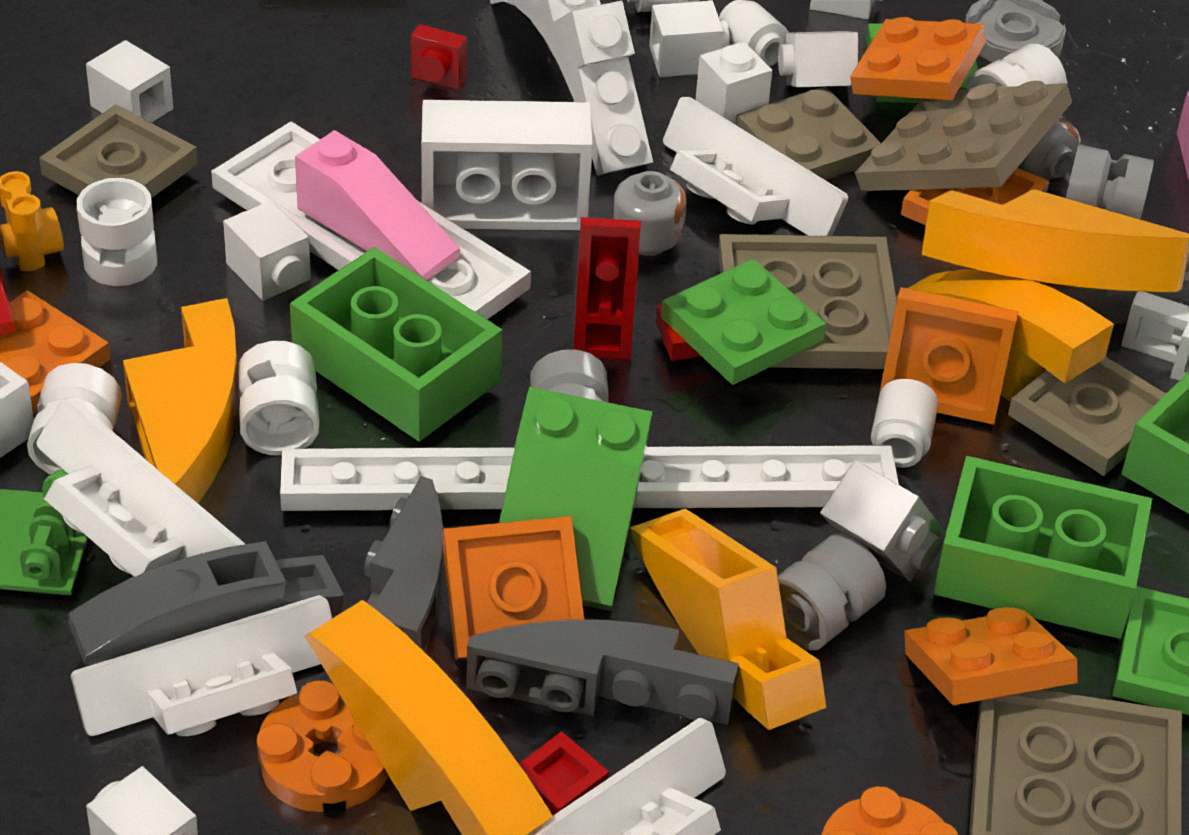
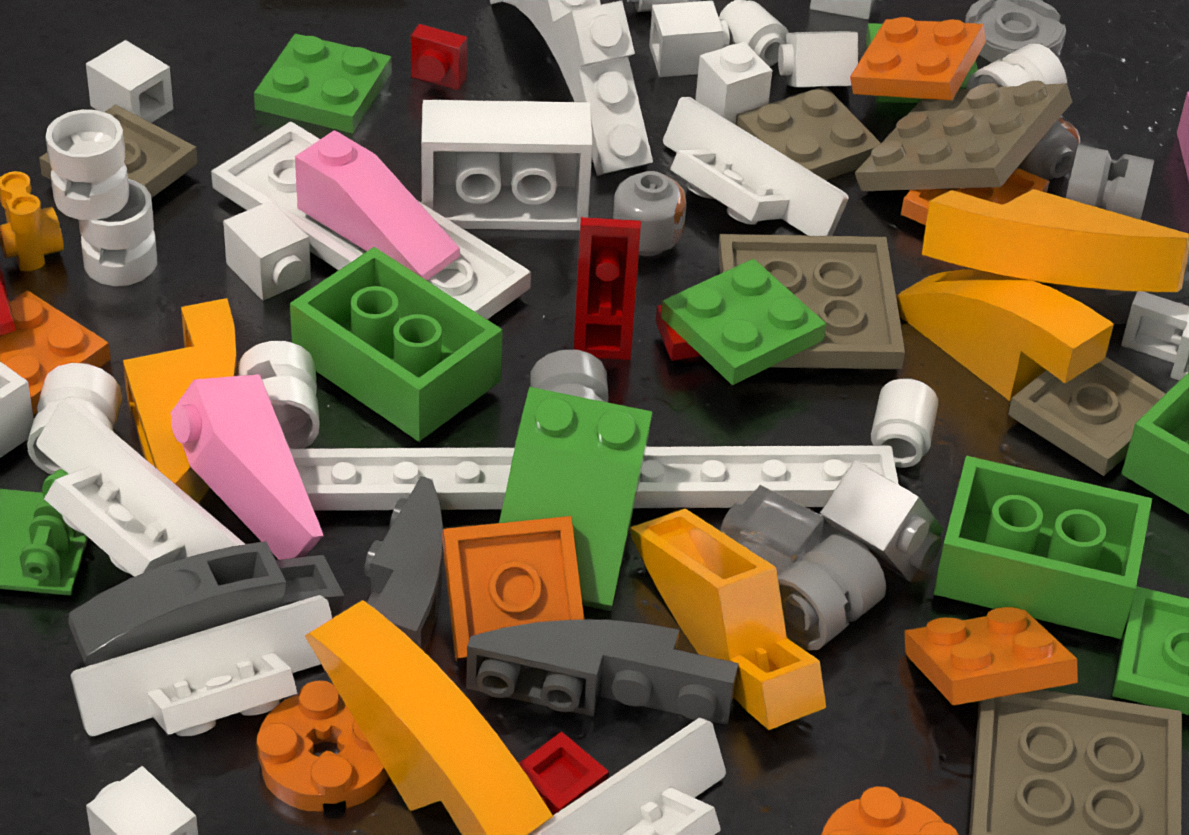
(87, 164): none -> white wheel
(245, 460): none -> bright pink slope
(323, 83): none -> bright green plate
(774, 527): none -> clear brick
(953, 349): orange plate -> none

